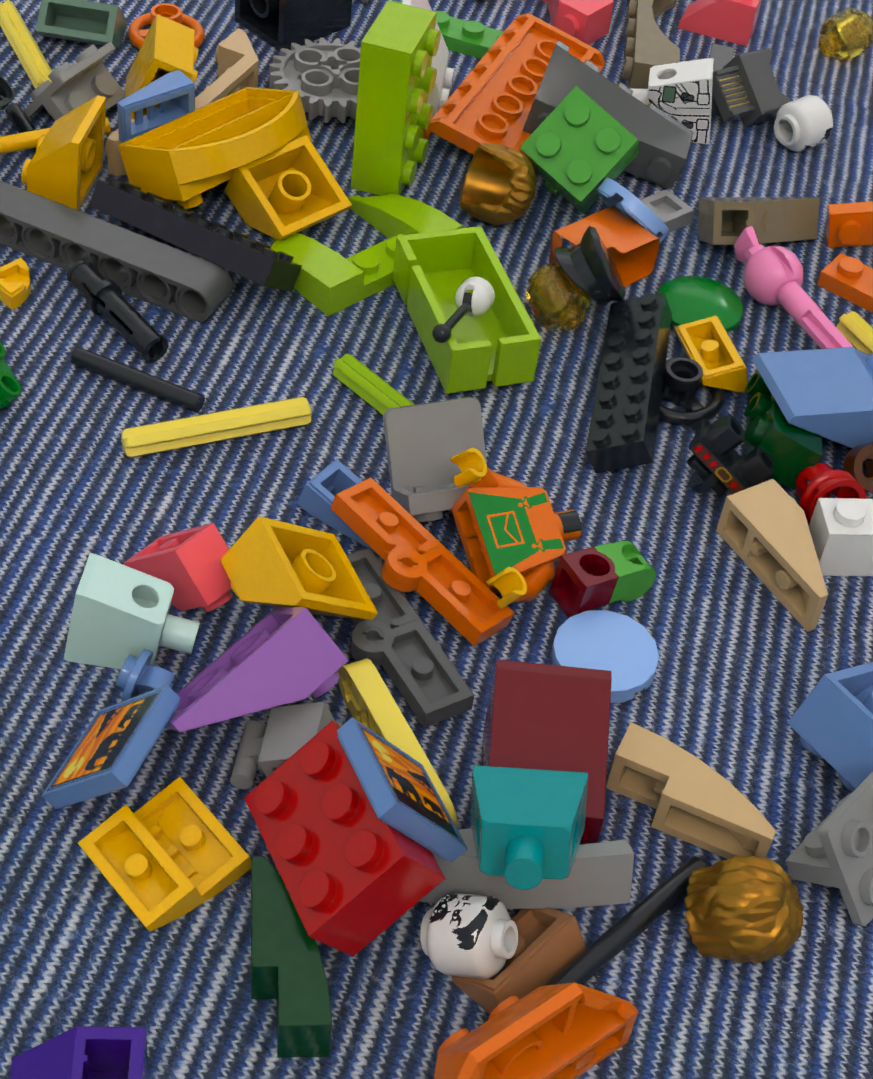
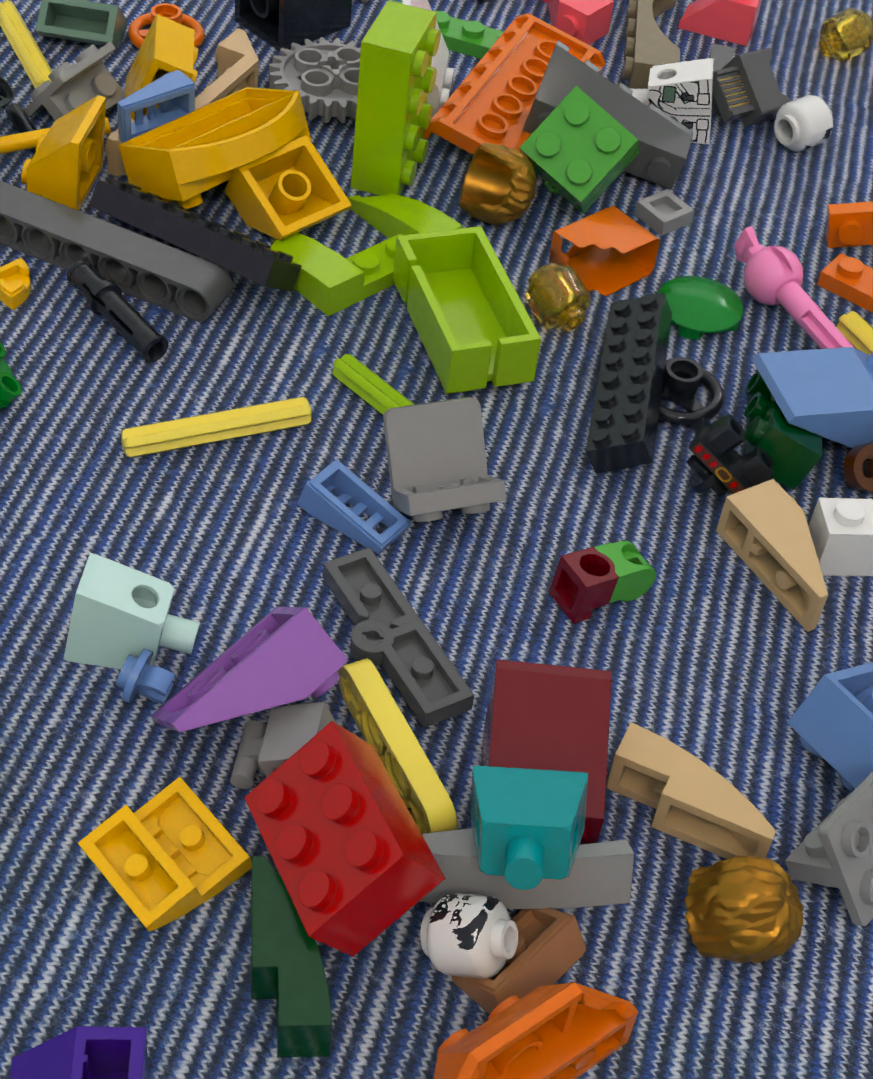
(112, 748): tile -> none
(137, 379): black bar -> none
(190, 565): coral slope -> none
(296, 568): yellow slope -> none
(400, 791): medium blue tile -> none
(420, 561): orange hinge -> none
(467, 304): white hinge -> none
(509, 530): torso -> none
(592, 268): black piece -> none
(608, 643): light blue tile -> none
(628, 927): black bar -> none
(629, 204): light blue tile -> none
(714, 351): yellow slope -> none
(772, 218): dark tan slope -> none
(823, 483): red piece -> none

